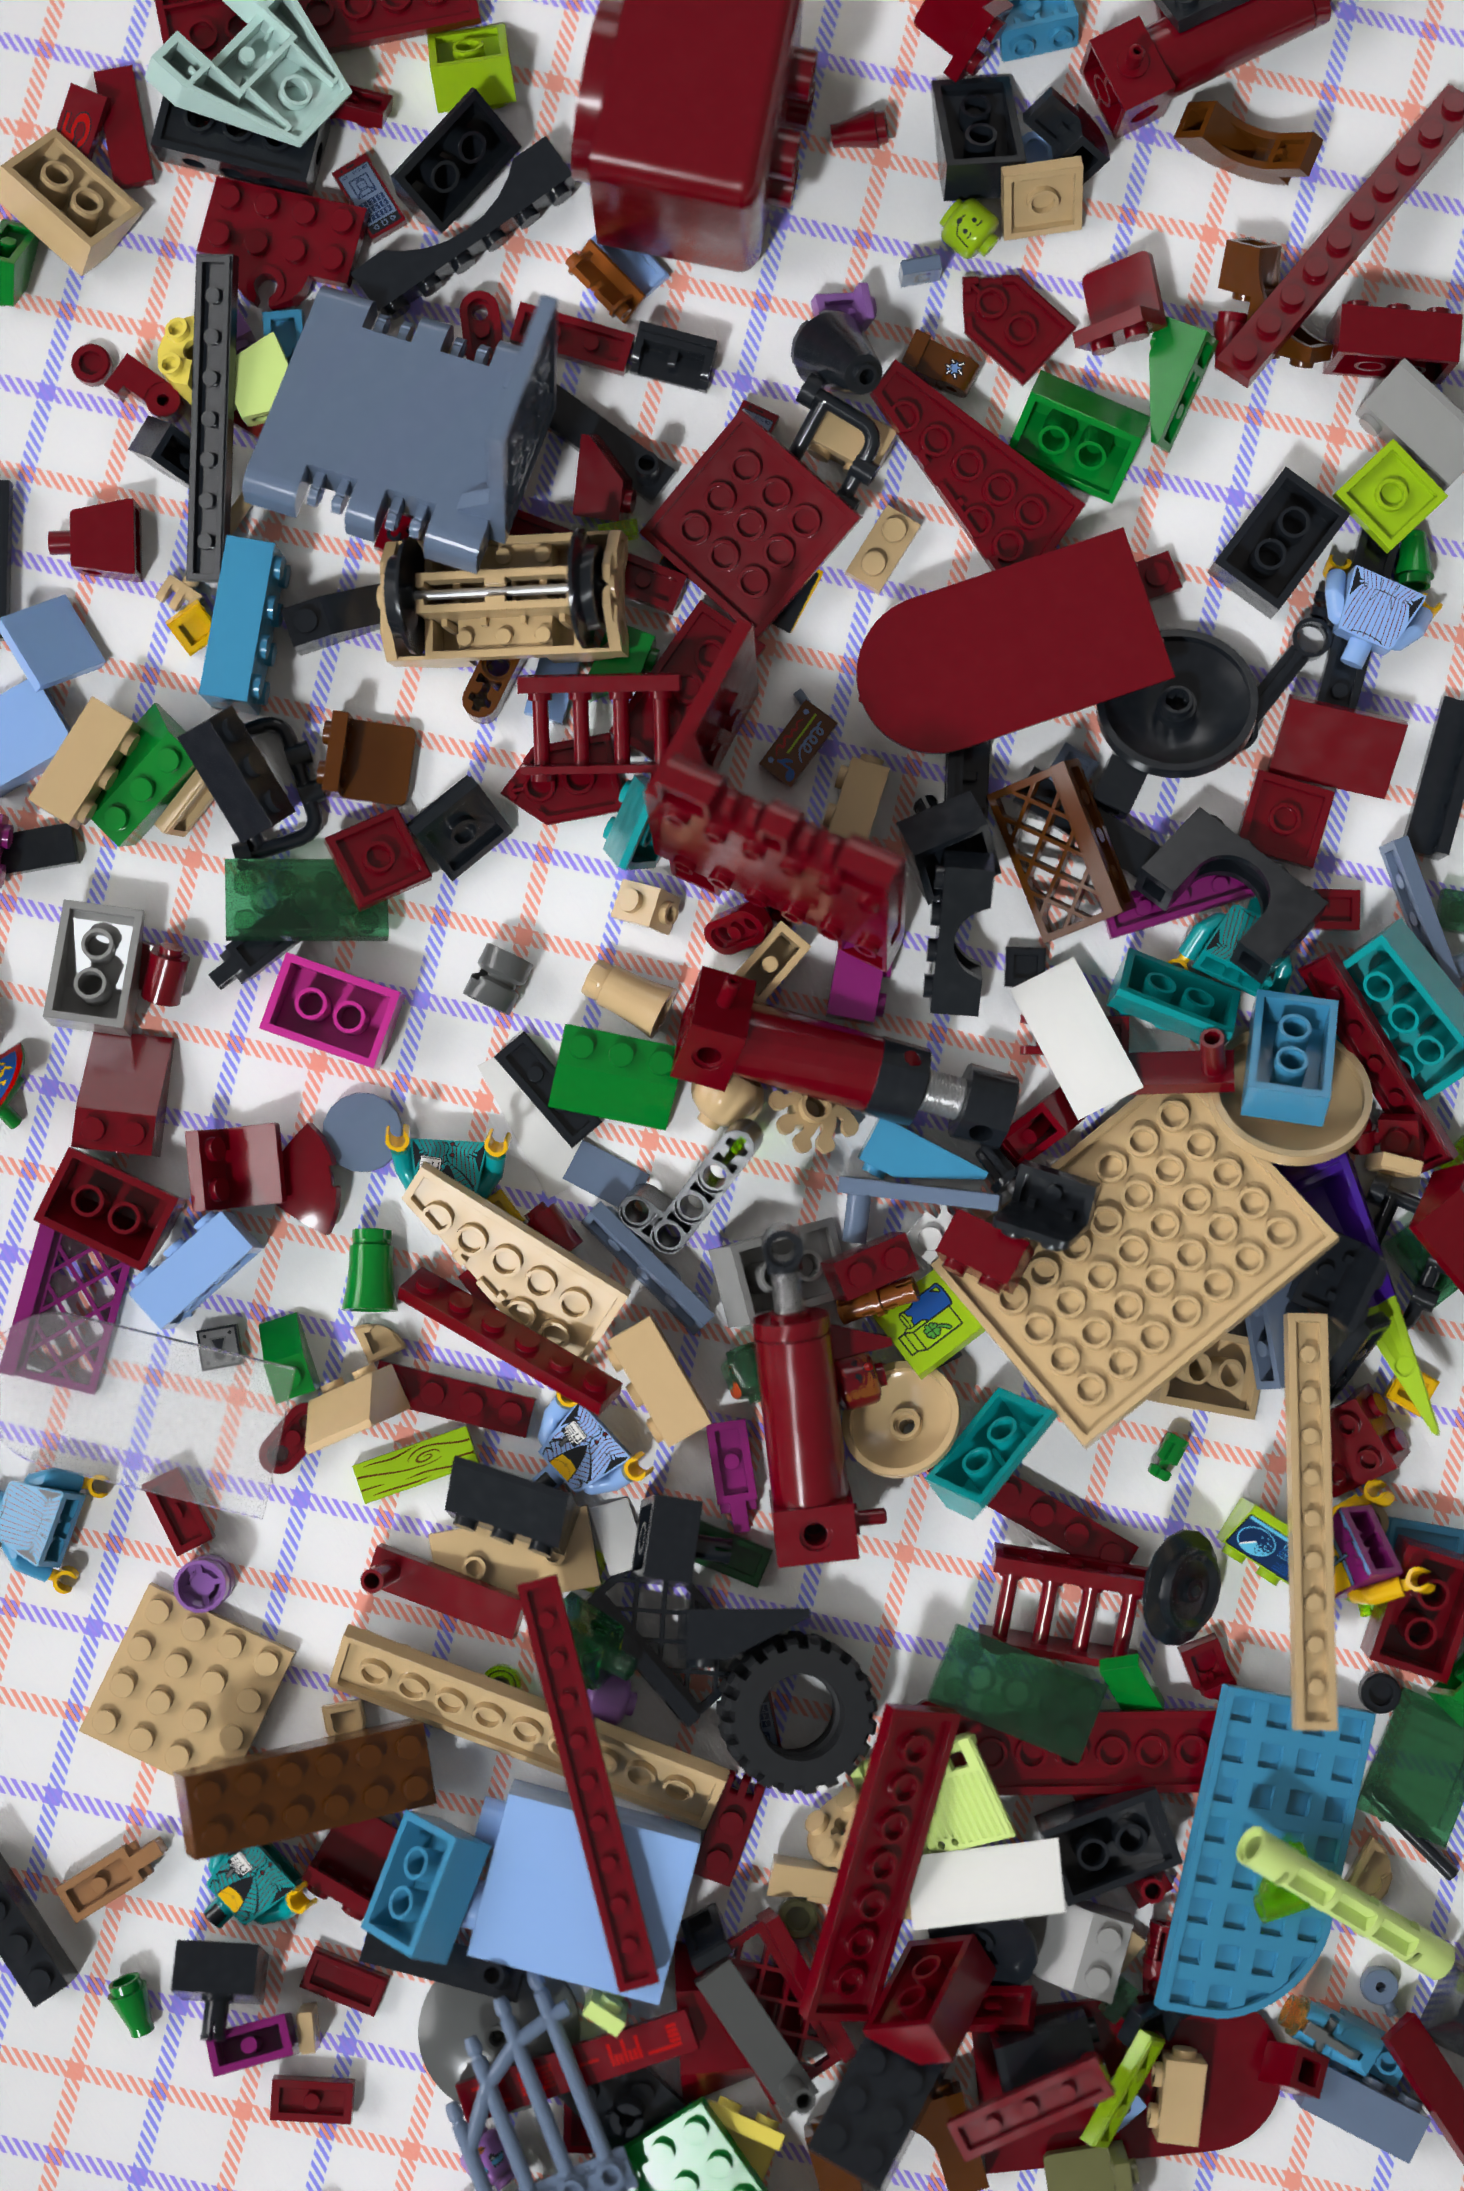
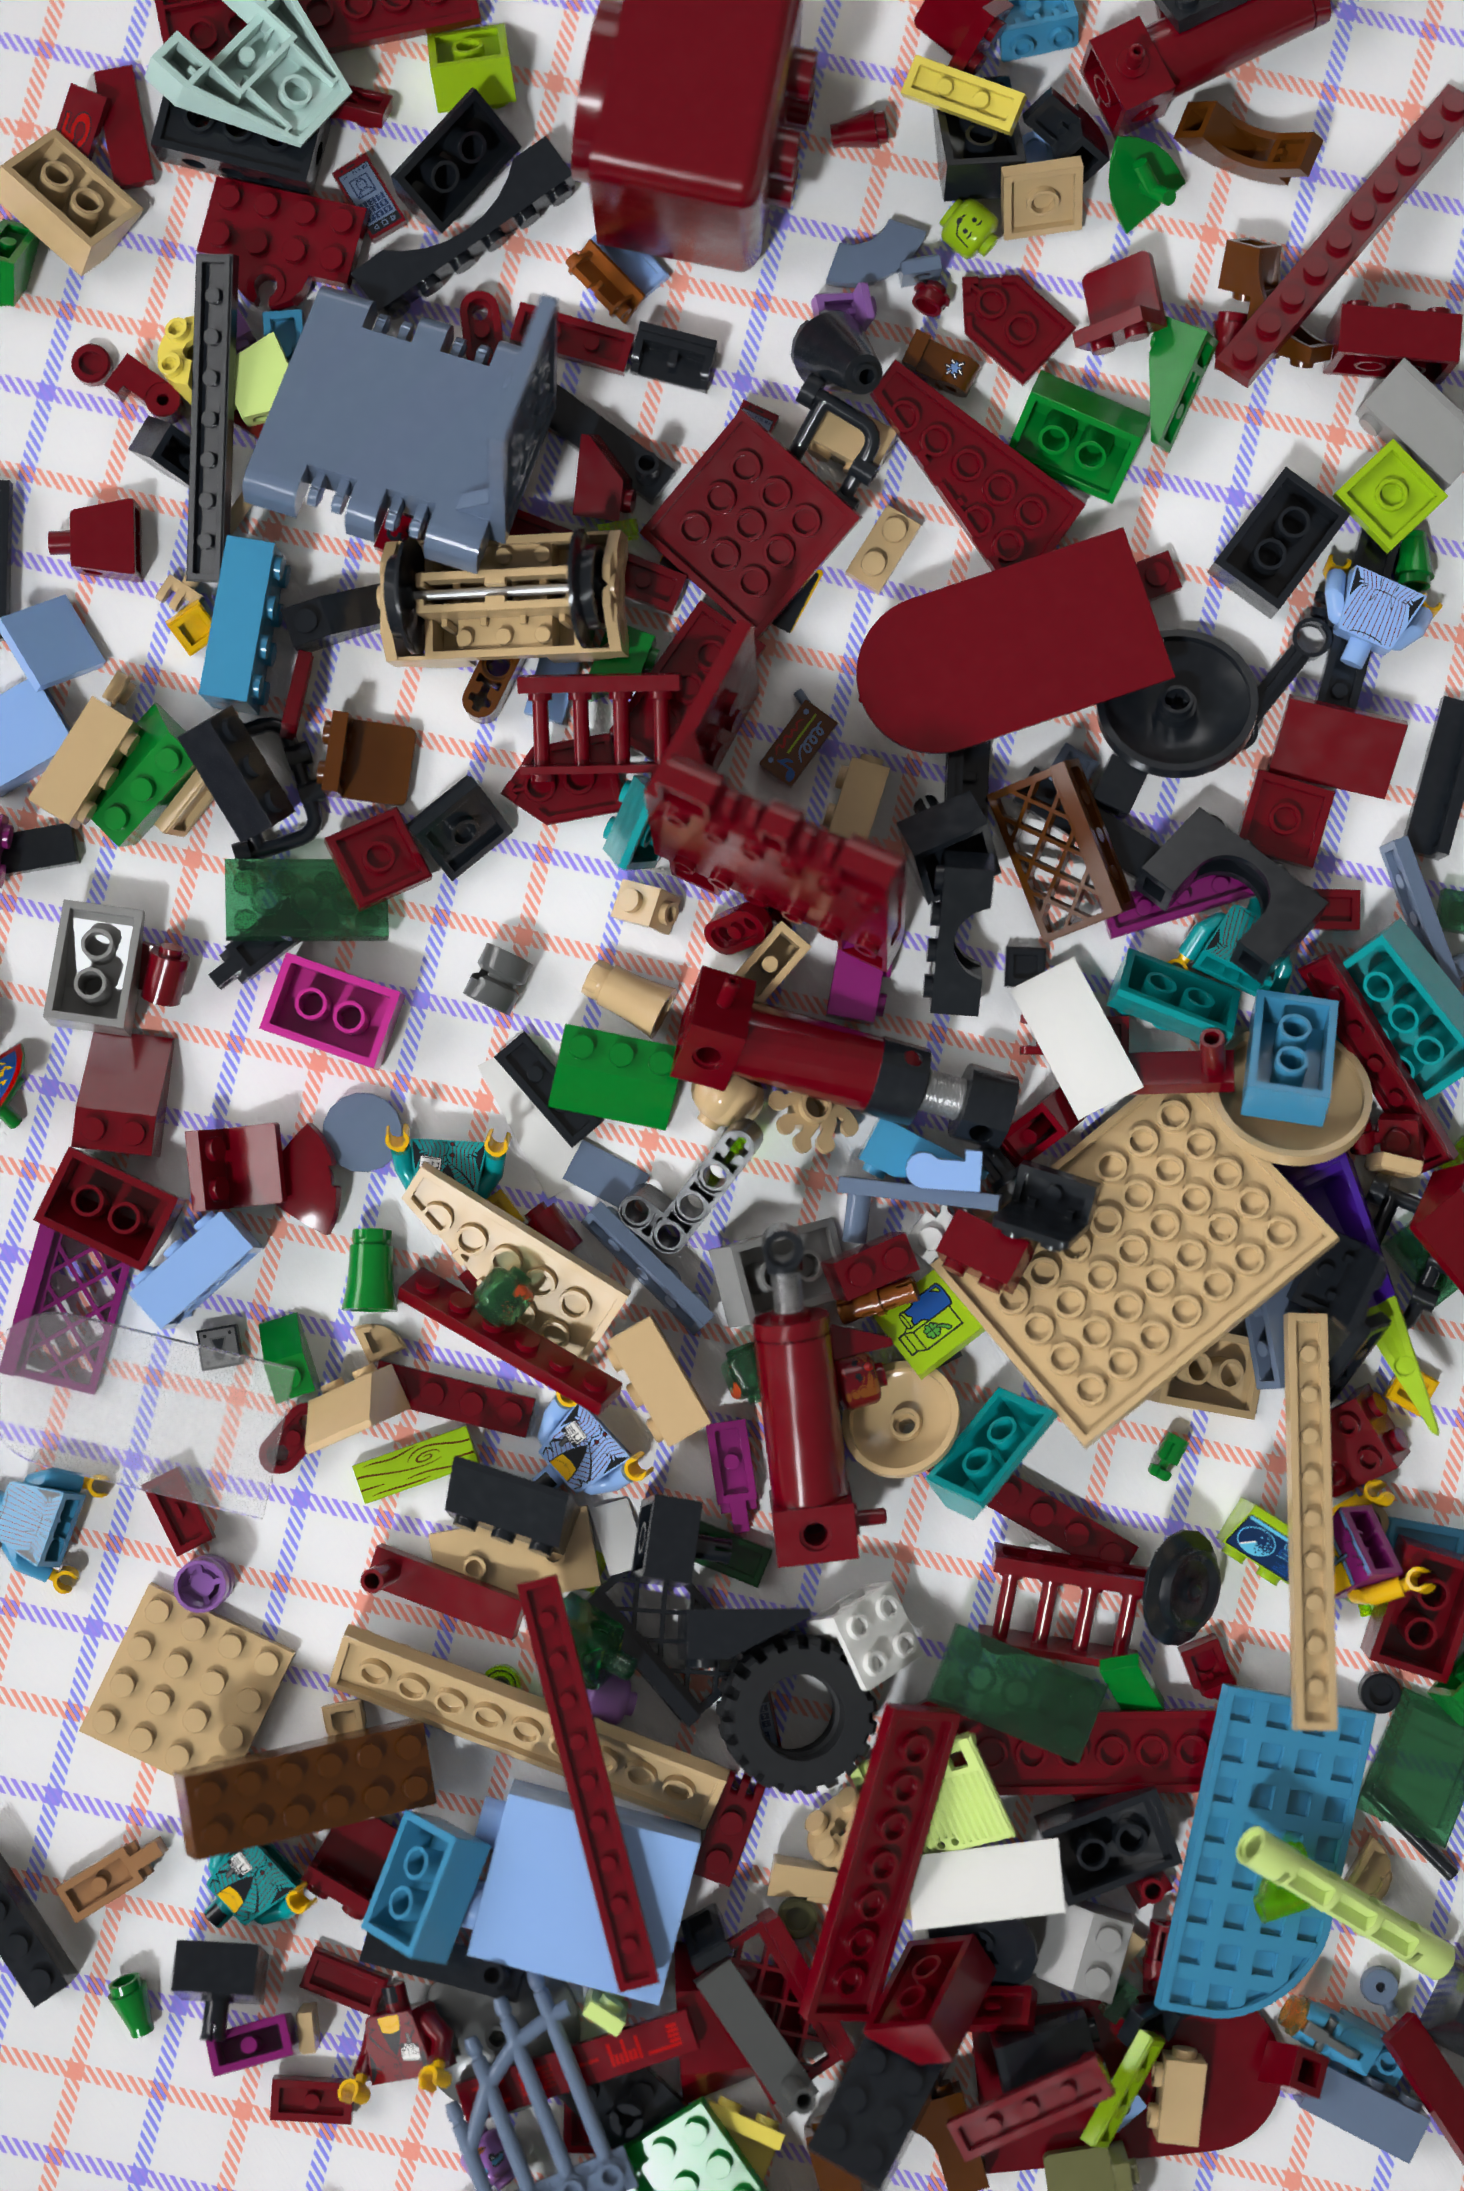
(119, 689): none -> tan plate
(296, 695): none -> dark red tile
(401, 2045): none -> torso
(503, 1296): none -> clear green head
(871, 1632): none -> white bracket
(876, 258): none -> sand blue tile
(930, 298): none -> dark red plate
(946, 1174): none -> light blue leg
(963, 95): none -> light yellow plate
(1141, 180): none -> green shield

